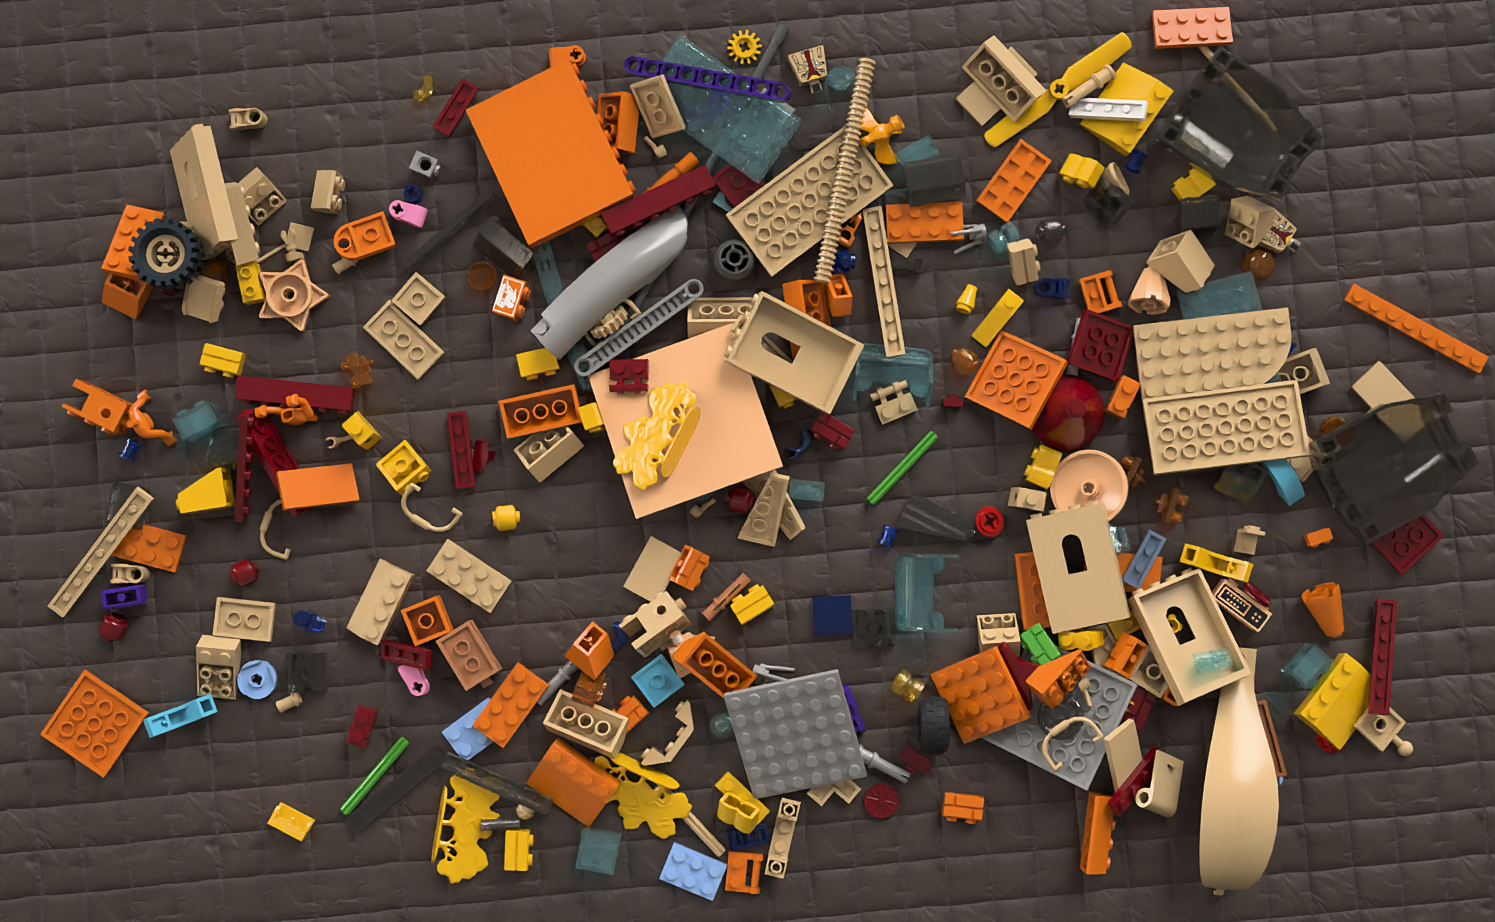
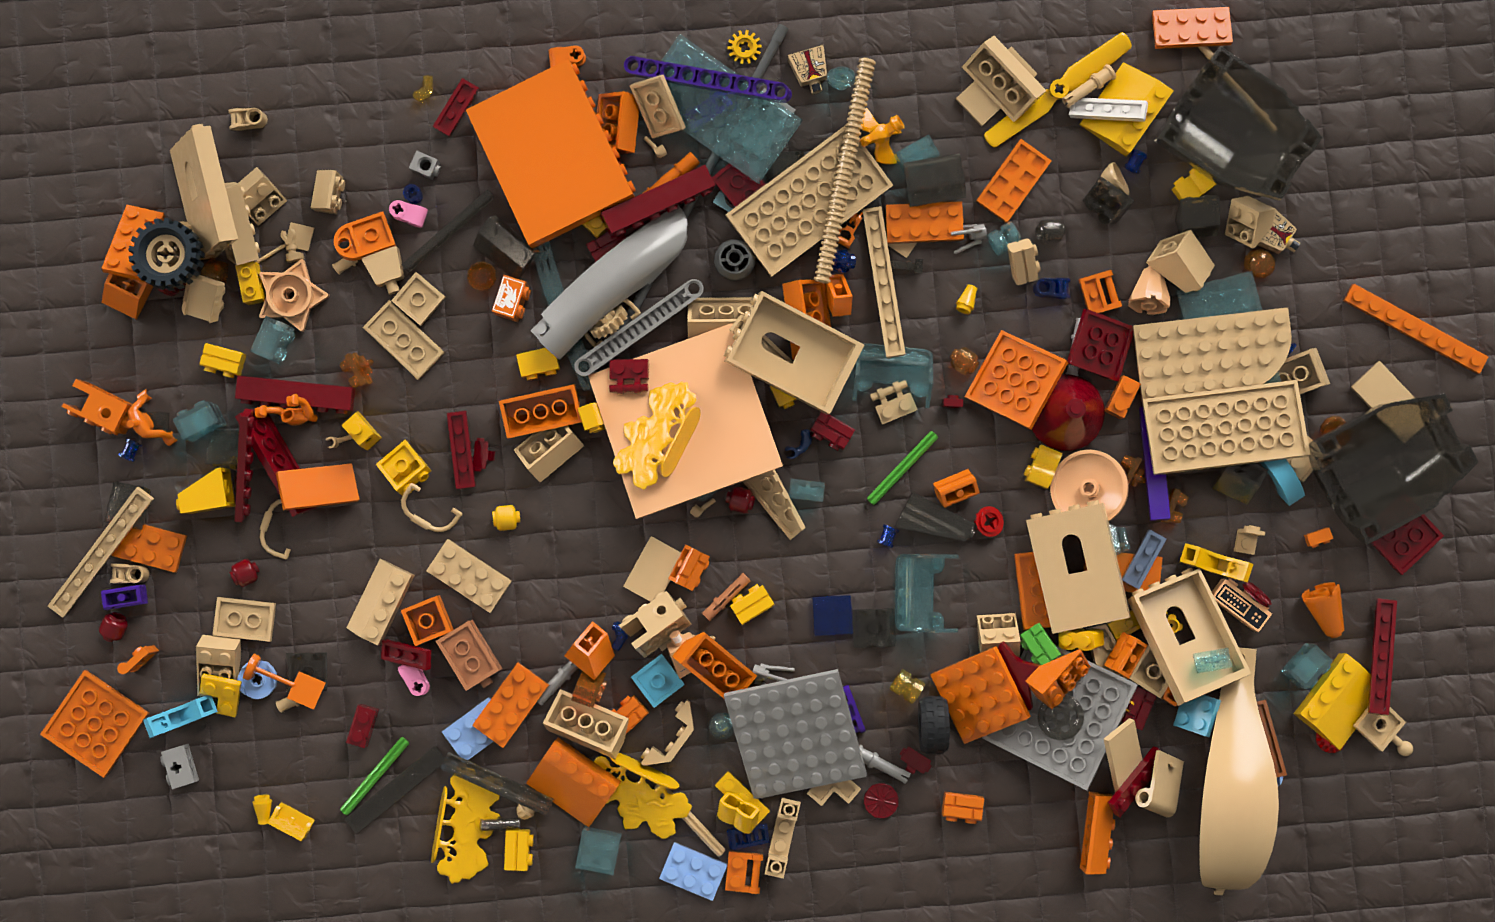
(140, 658): none -> orange plate
(177, 756): none -> light grey brick
(225, 689): none -> yellow plate
(262, 807): none -> yellow cone
(273, 340): none -> clear light blue piece
(304, 689): none -> orange piece
(309, 620): clear blue hips -> none
(385, 268): none -> tan torso
(766, 514): tan wing -> none
(956, 488): none -> orange brick
(997, 318): yellow slope -> none
(1027, 499): tan torso -> none
(1059, 728): tan piece -> none
(1081, 171): yellow brick -> none
(1084, 685): tan hand -> none
(1156, 484): none -> dark purple tile
(1198, 715): none -> medium azure plate

